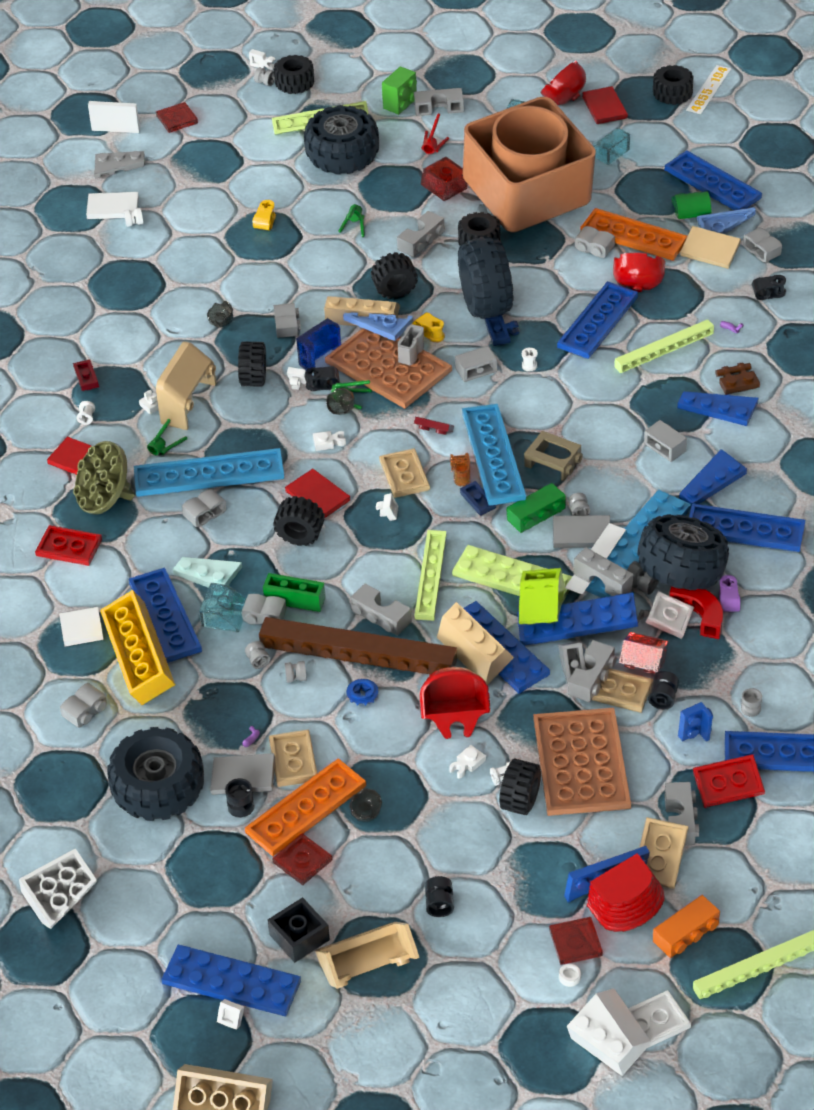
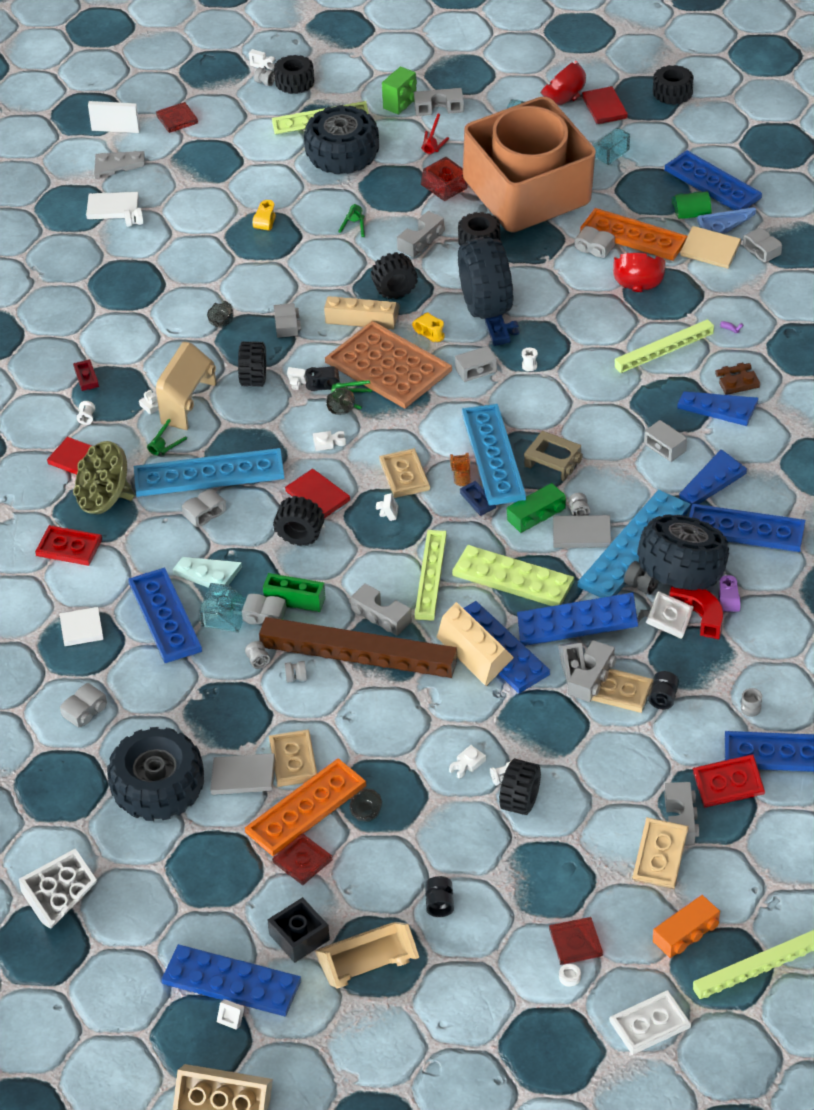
(137, 647): yellow brick -> none
(239, 797): black wheel -> none
(251, 739): medium lavender piece -> none
(317, 342): clear blue panel -> none
(369, 688): blue gear -> none
(381, 324): medium blue wing -> none
(410, 344): light grey brick -> none
(440, 427): dark red plate -> none
(452, 697): red piece -> none
(541, 596): lime slope -> none
(579, 880): blue wing -> none
(581, 761): nougat plate -> none
(597, 320): blue plate -> none
(603, 547): white sticker -> none
(609, 1031): white wedge -> none
(615, 578): light grey arch -> none
(625, 896): red piece -> none
(643, 652): clear red brick -> none
(695, 721): blue bracket -> none
(708, 89): white sticker -> none
(768, 288): black piece -> none

